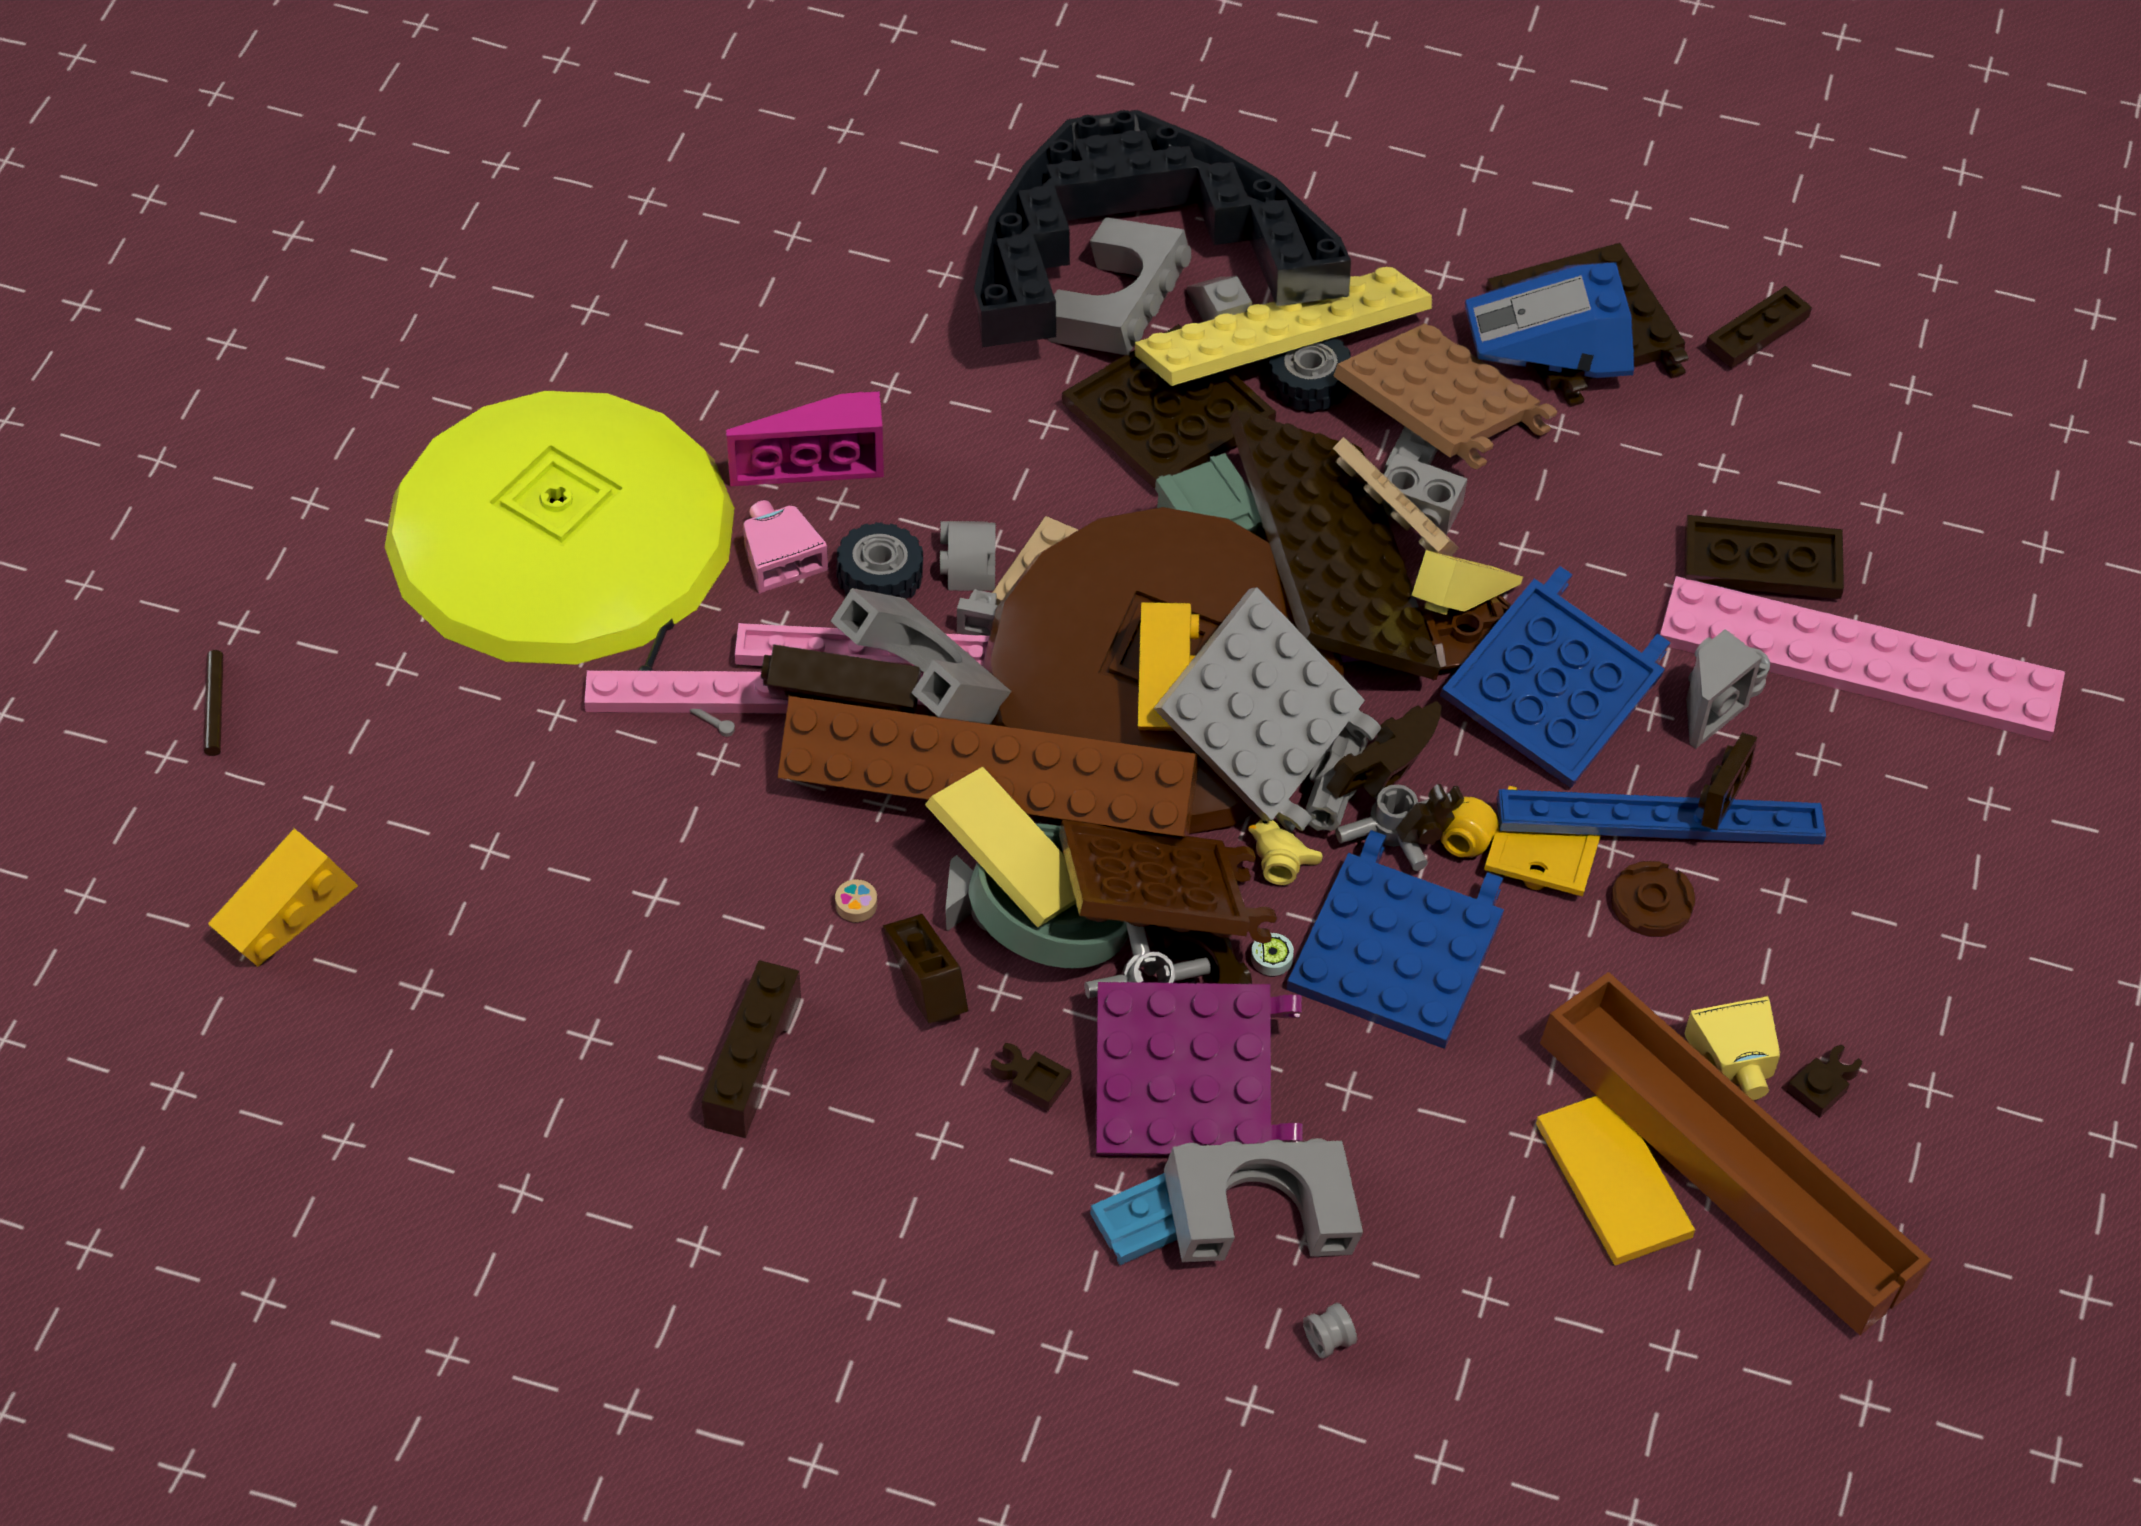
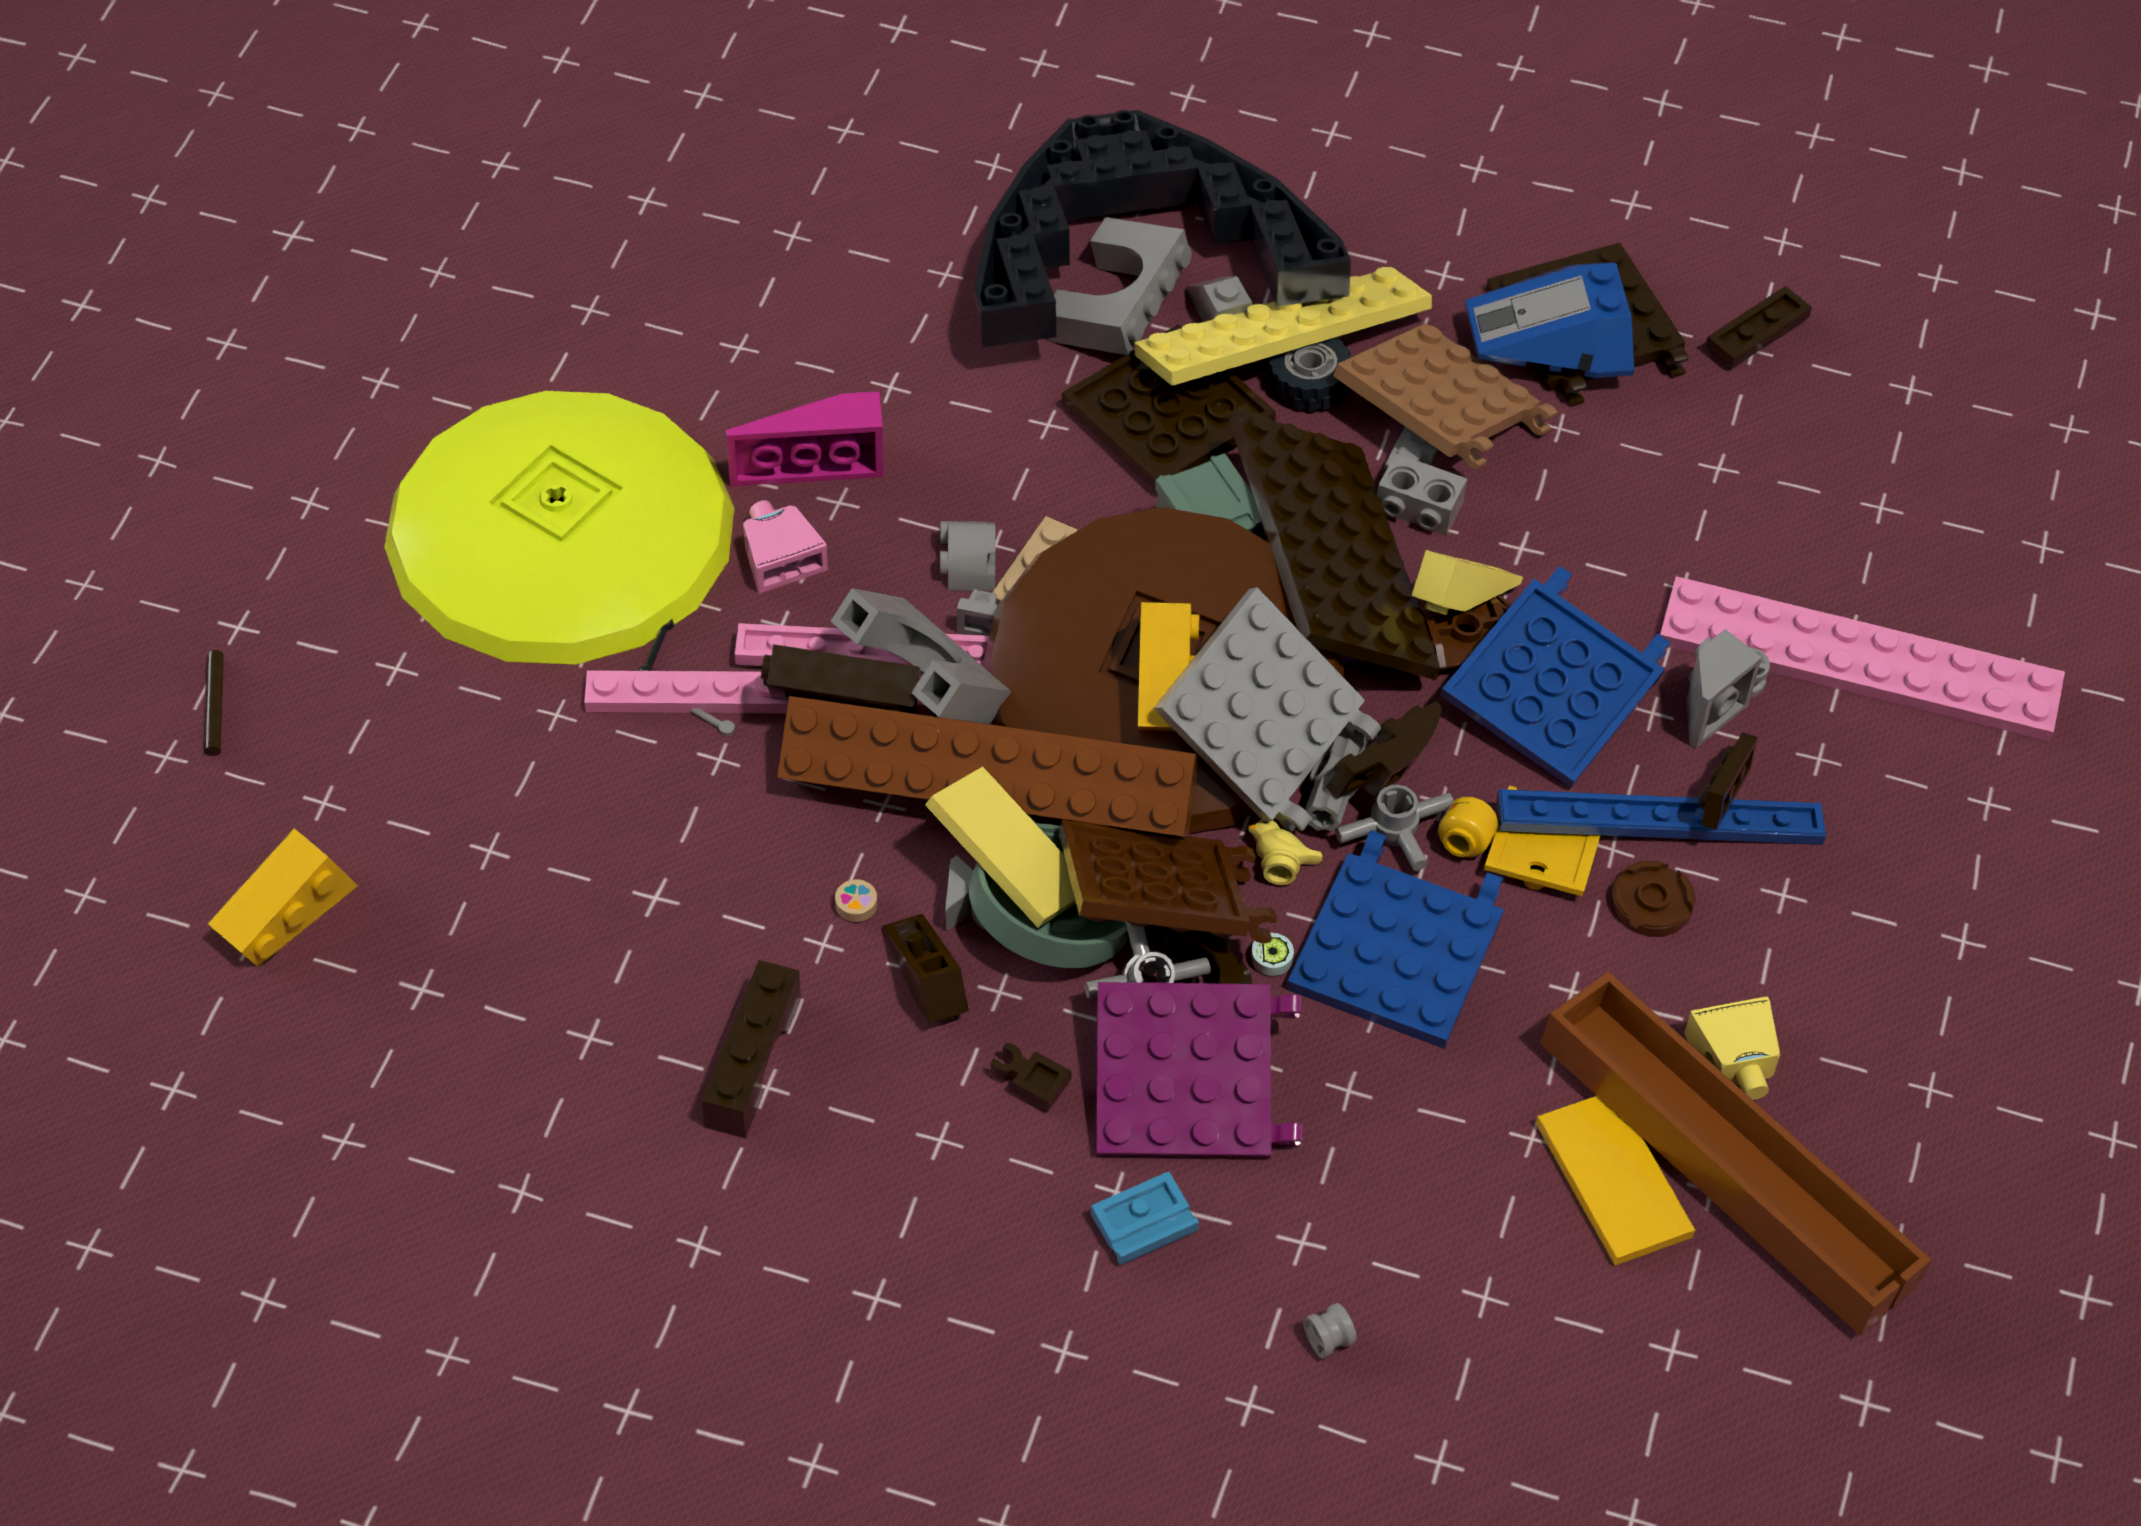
(880, 560): black wheel -> none
(1308, 1172): light grey arch -> none
(1381, 488): tan wing -> none
(1429, 820): dark brown plate -> none
(1764, 556): dark brown plate -> none
(1823, 1084): dark brown plate -> none

